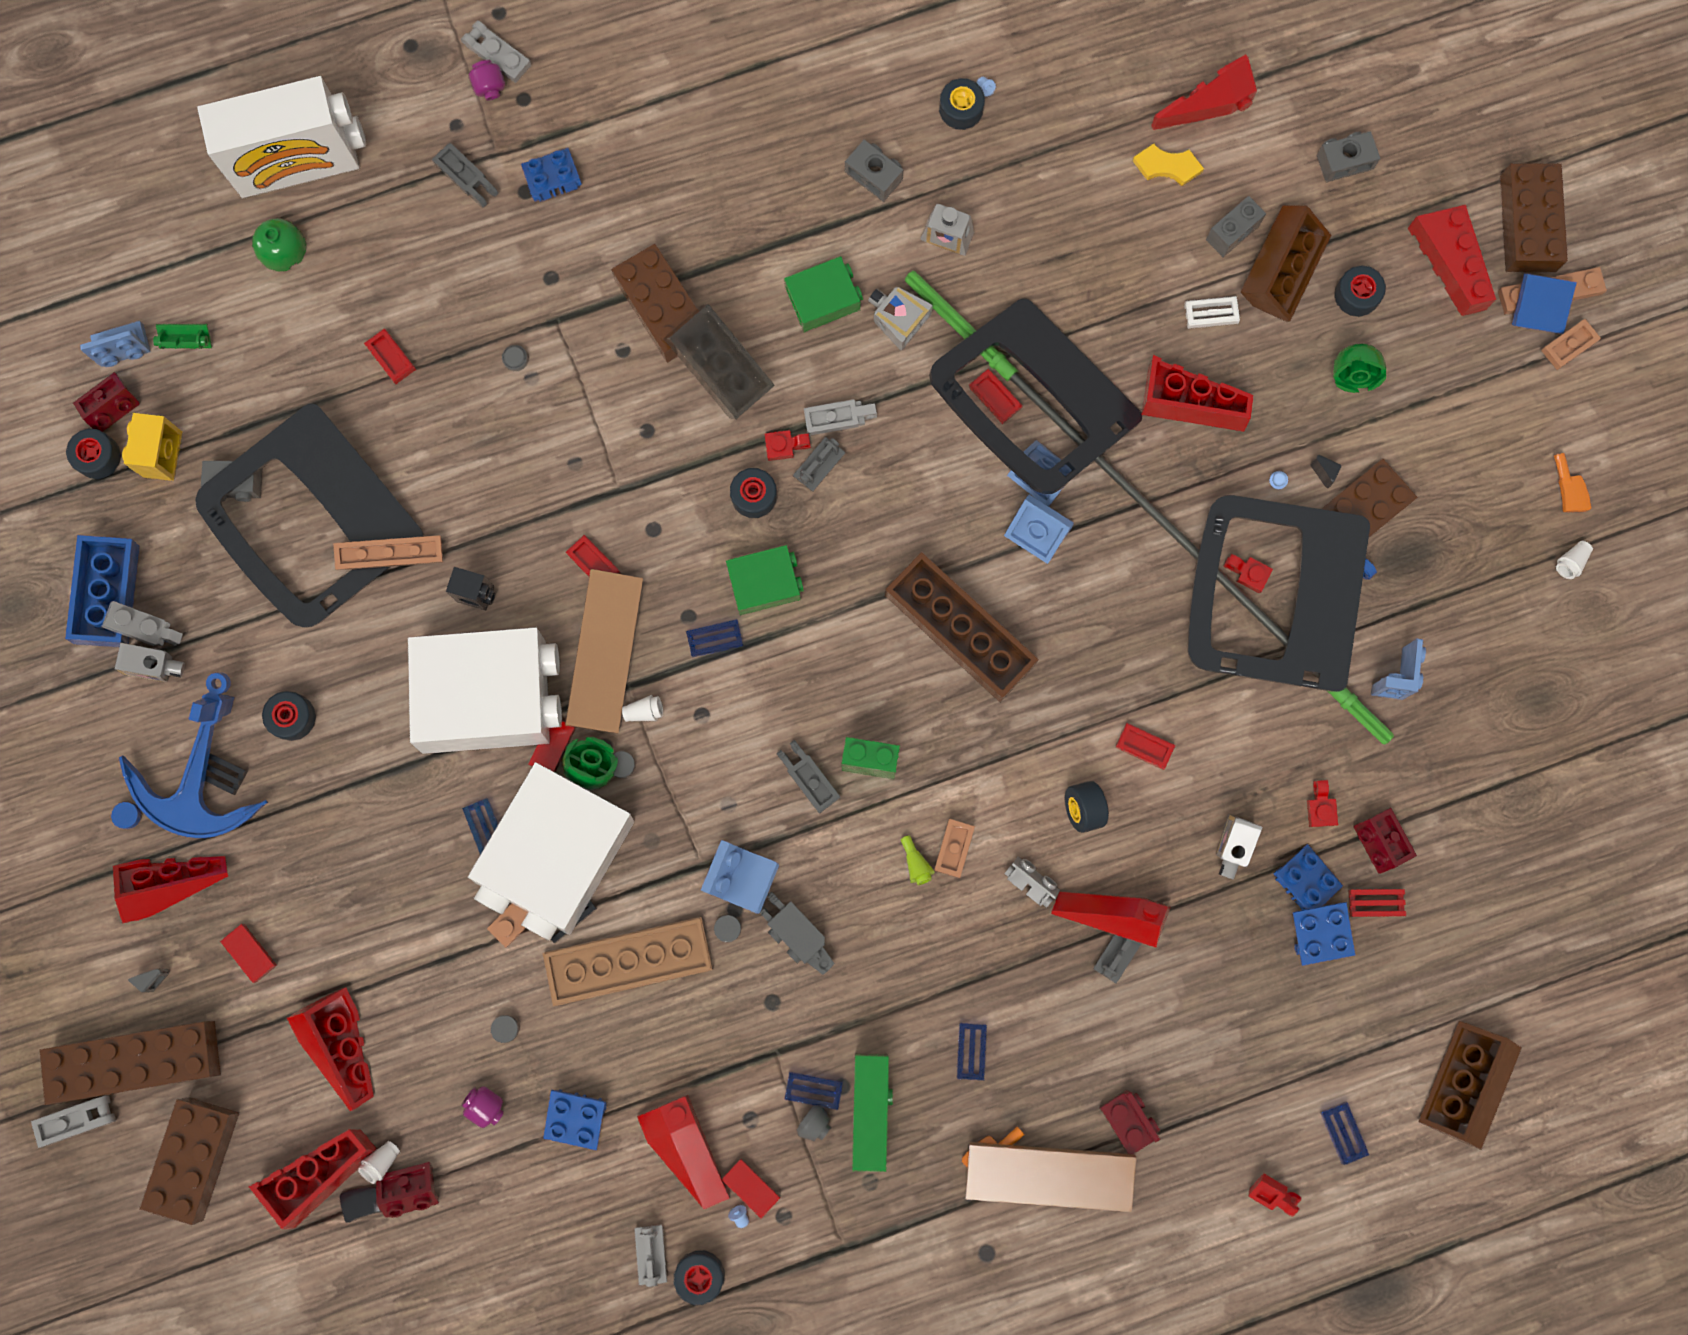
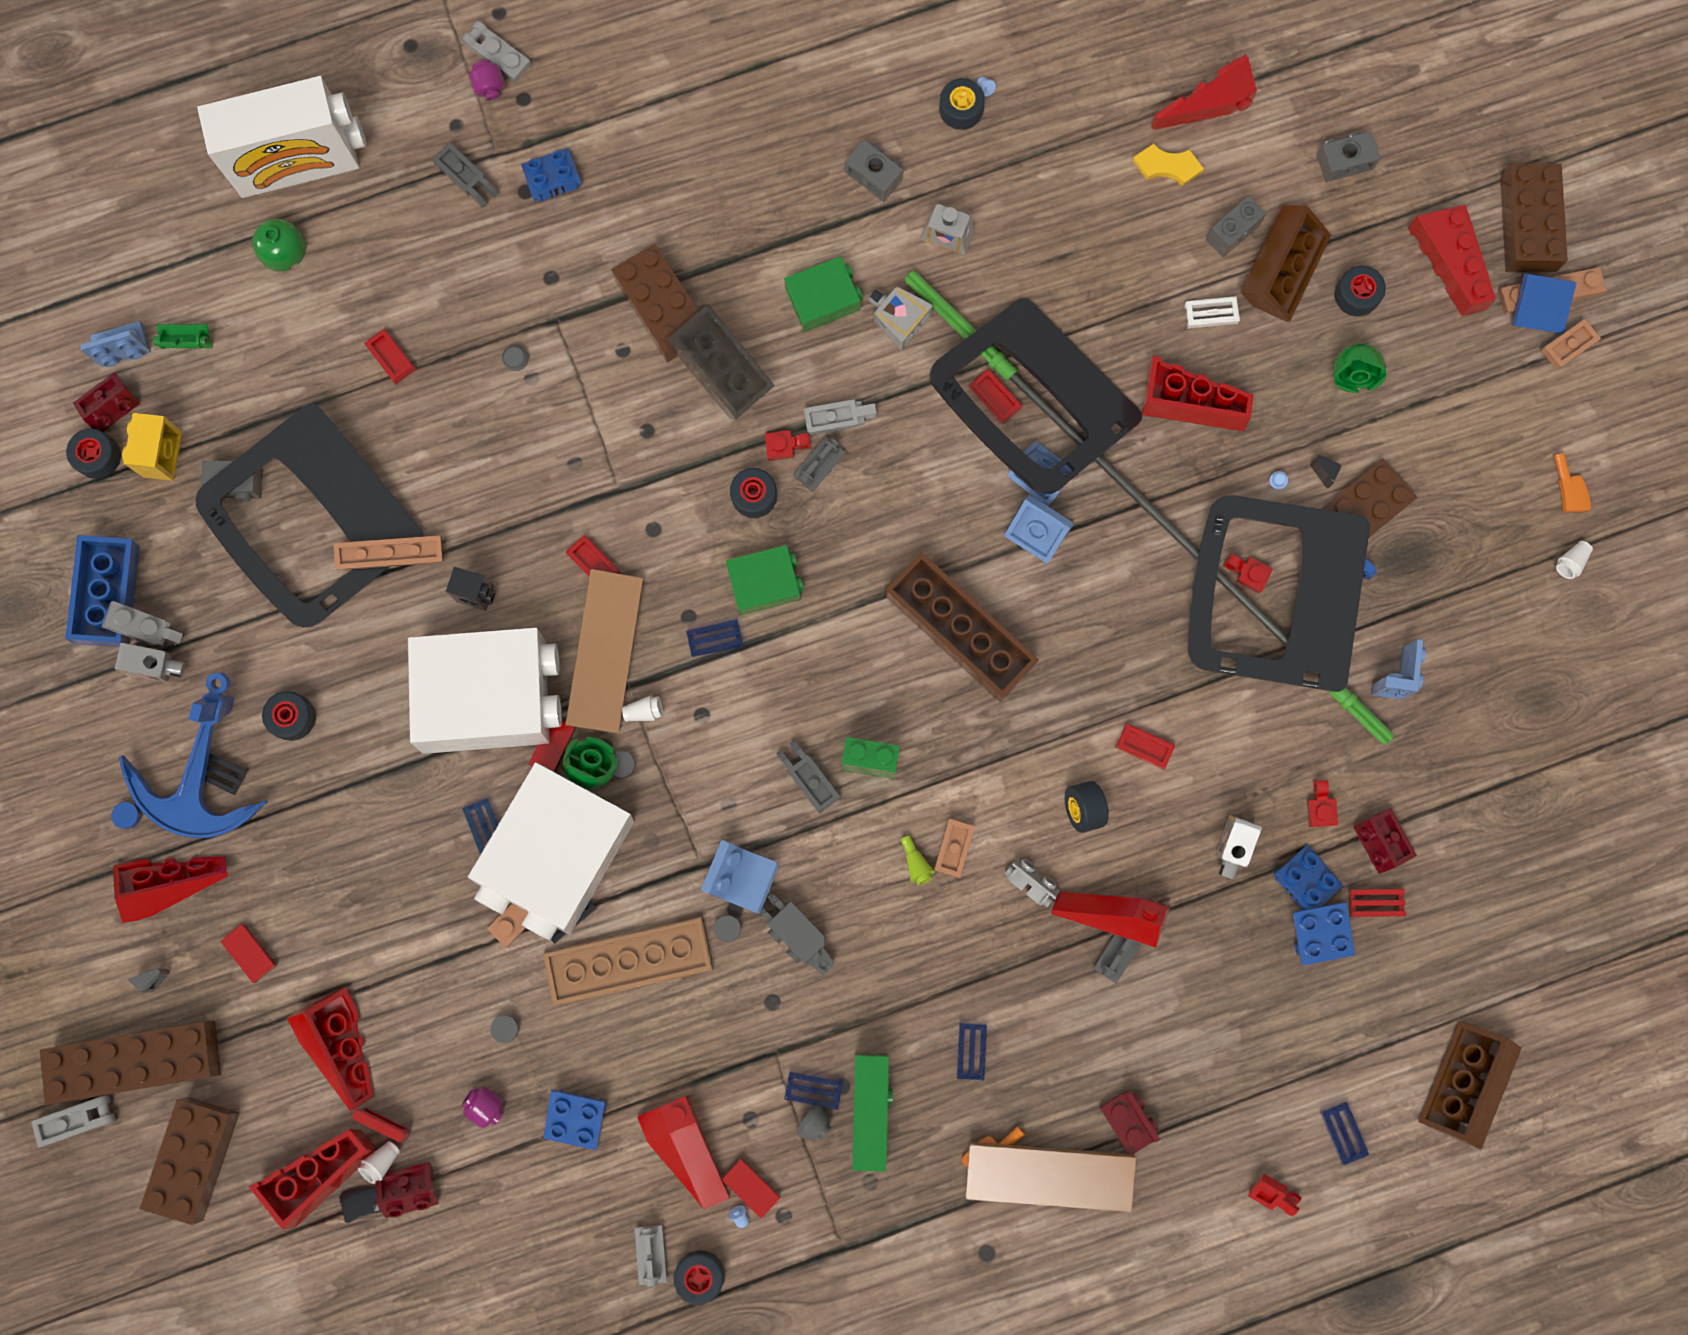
(381, 1124): none -> red tile

